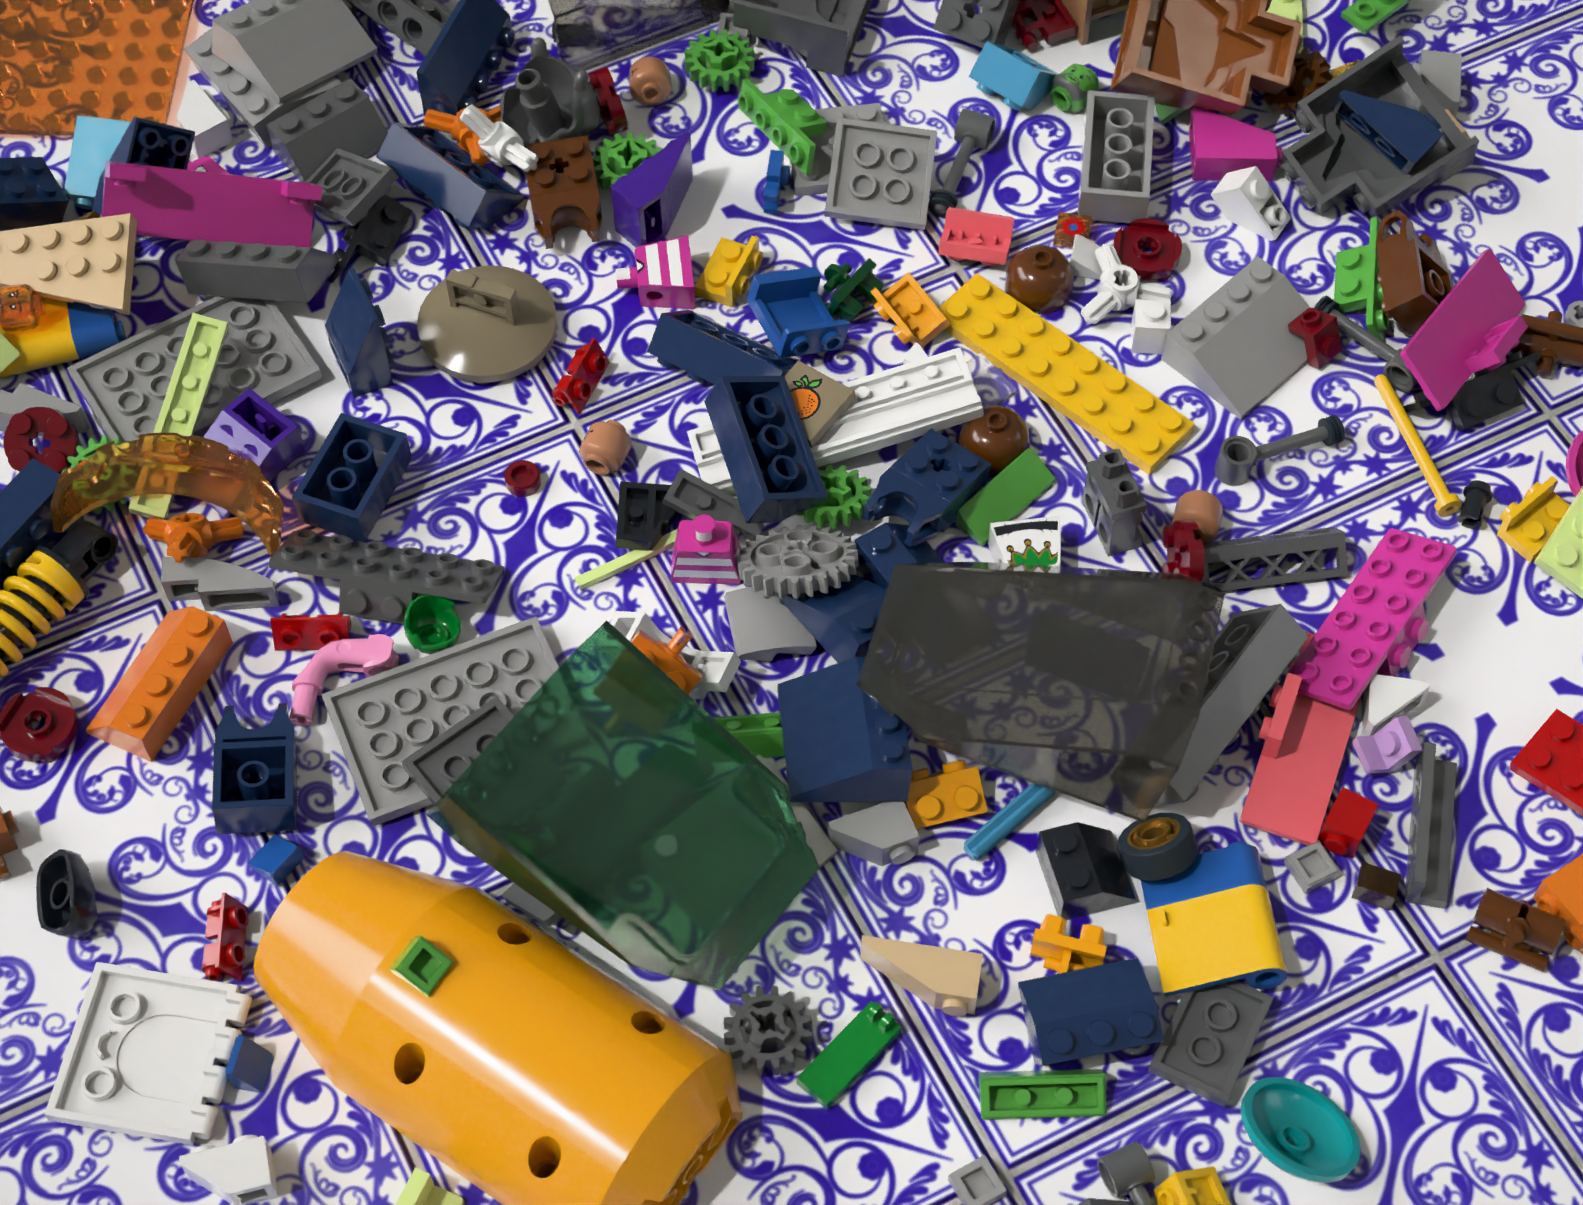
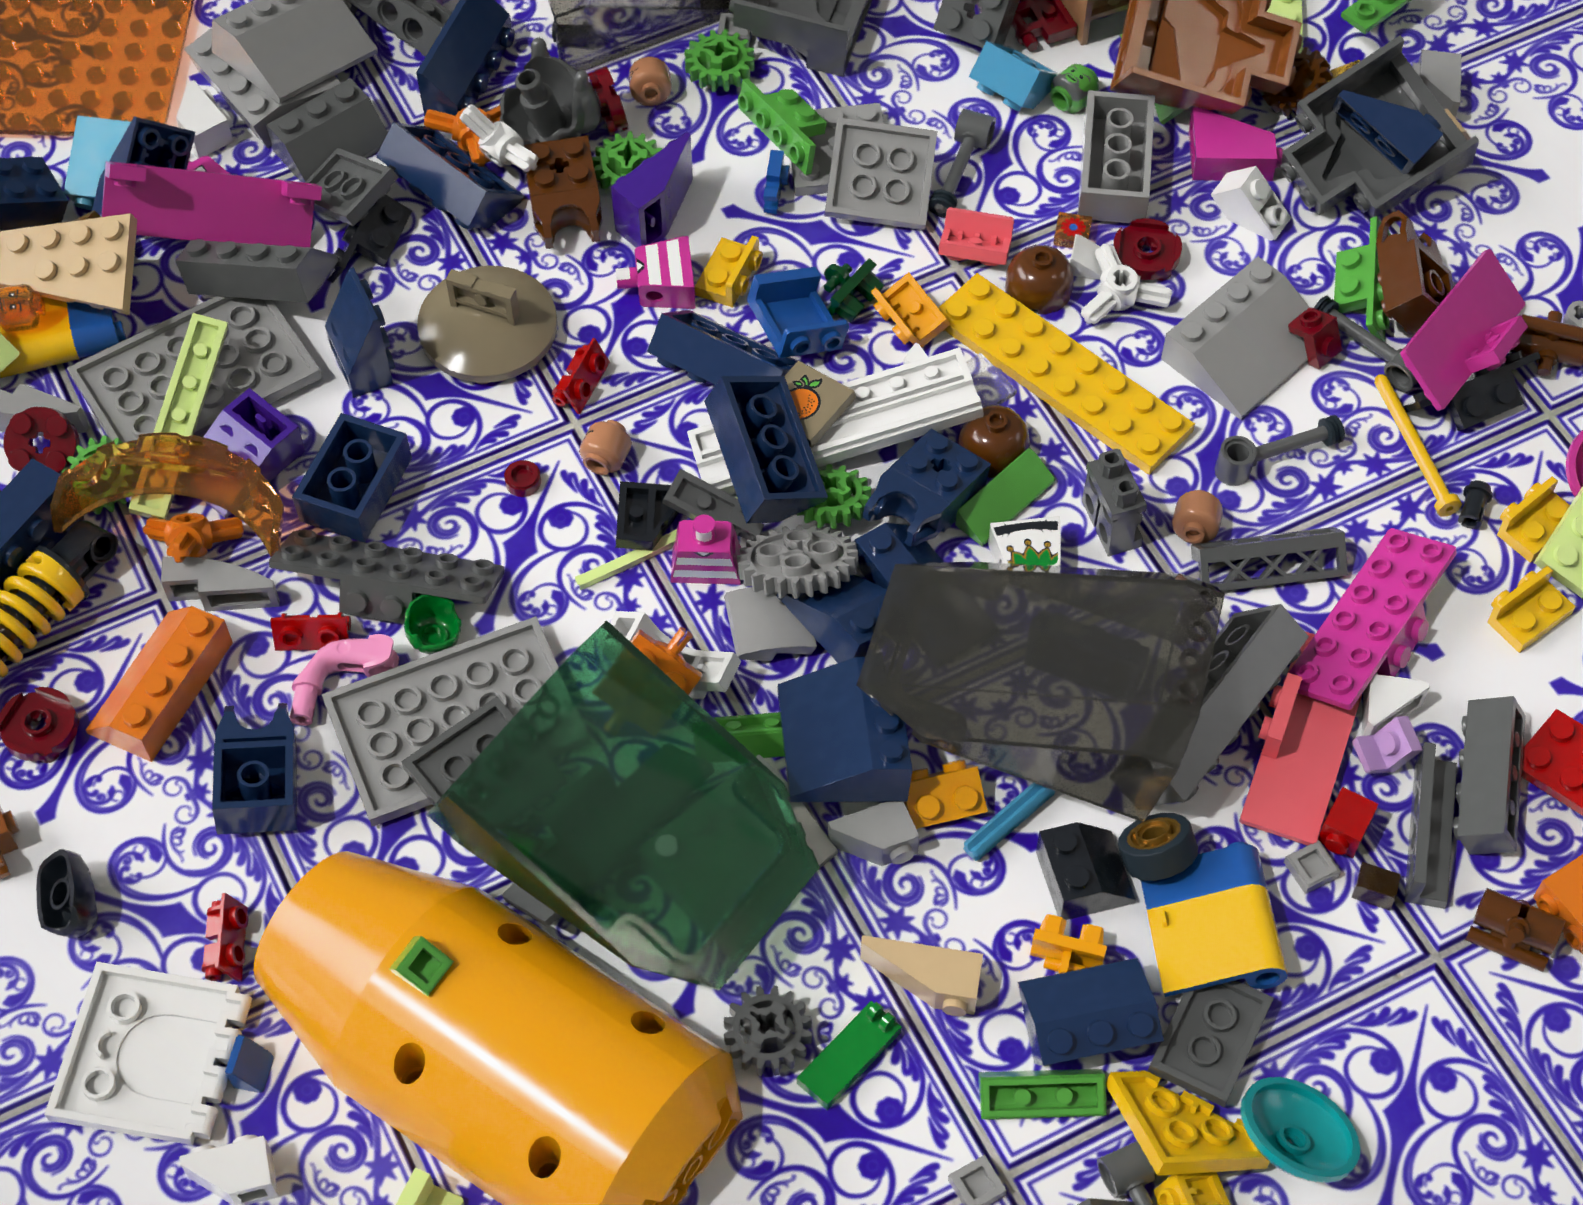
(276, 859): blue slope -> none
(1149, 325): white brick -> none
(1182, 1130): none -> yellow plate
(1183, 552): dark red plate -> none
(1490, 776): none -> dark grey brick
(1529, 610): none -> yellow bracket

